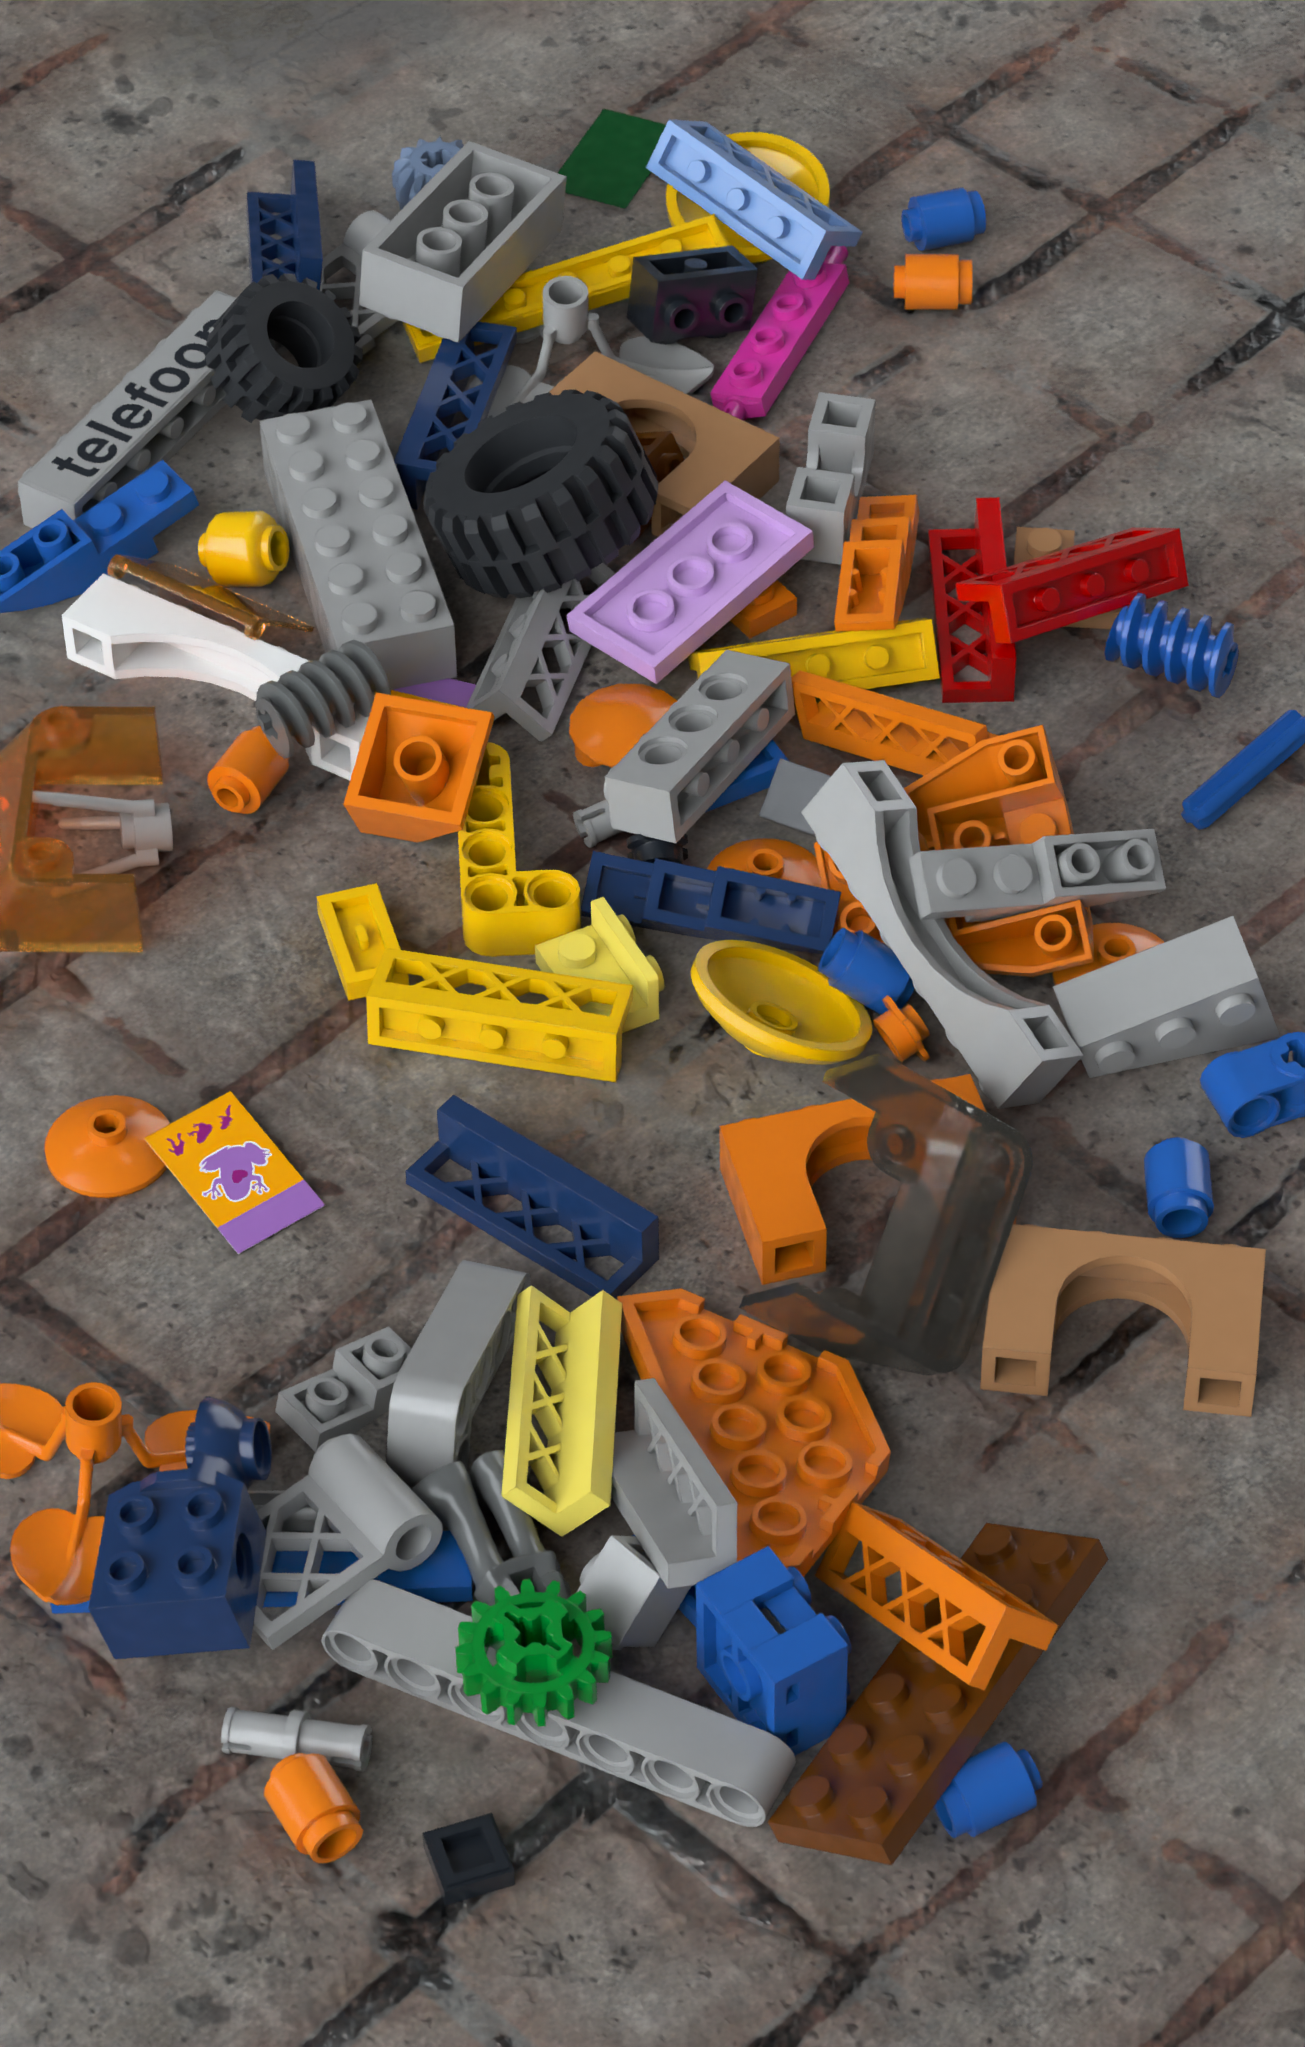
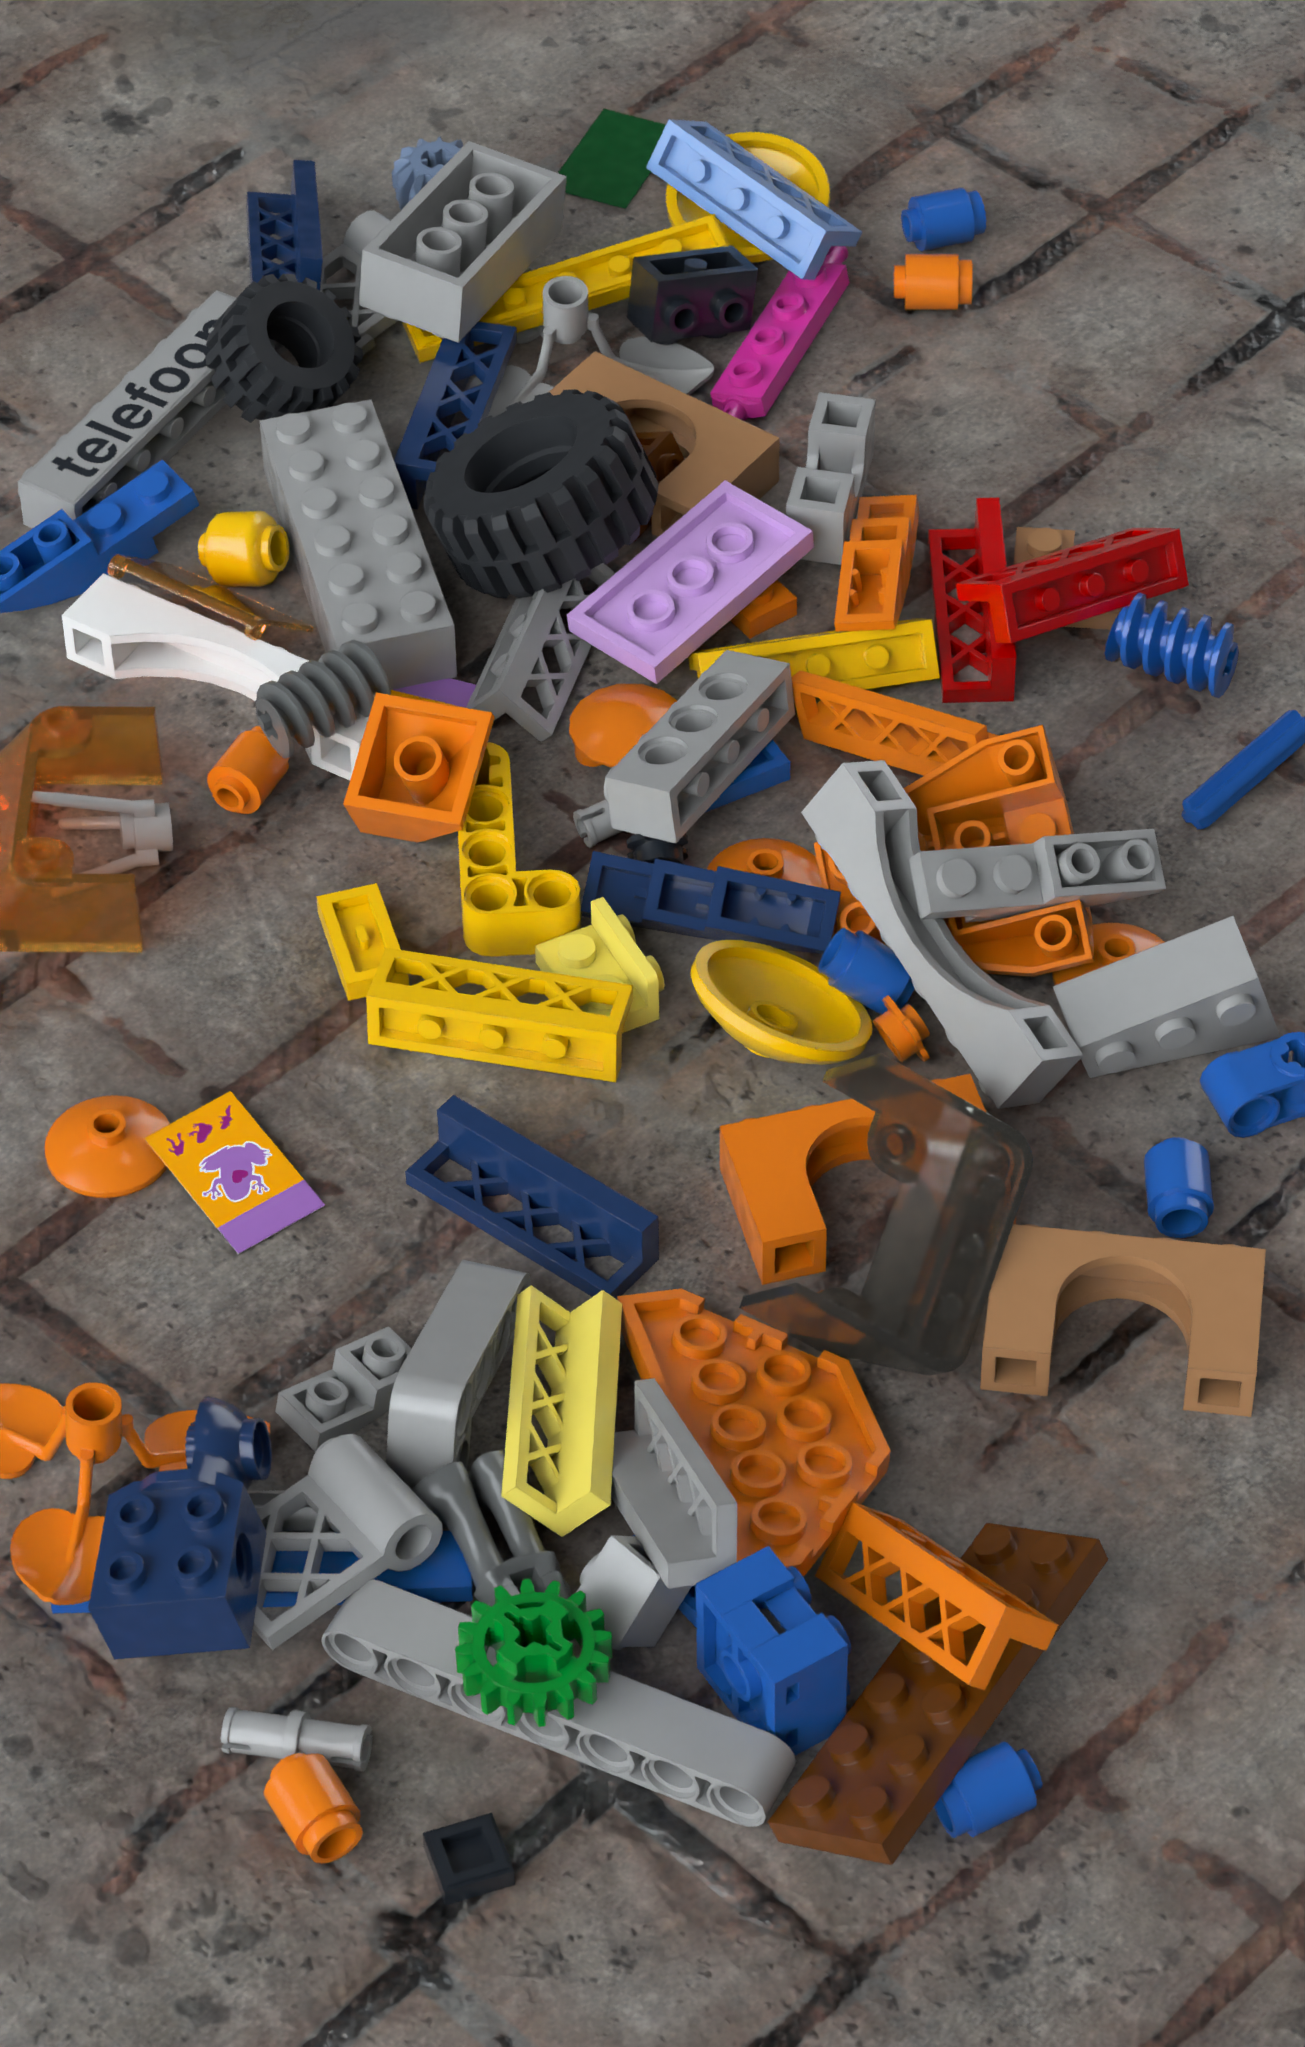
(790, 793): tile -> none

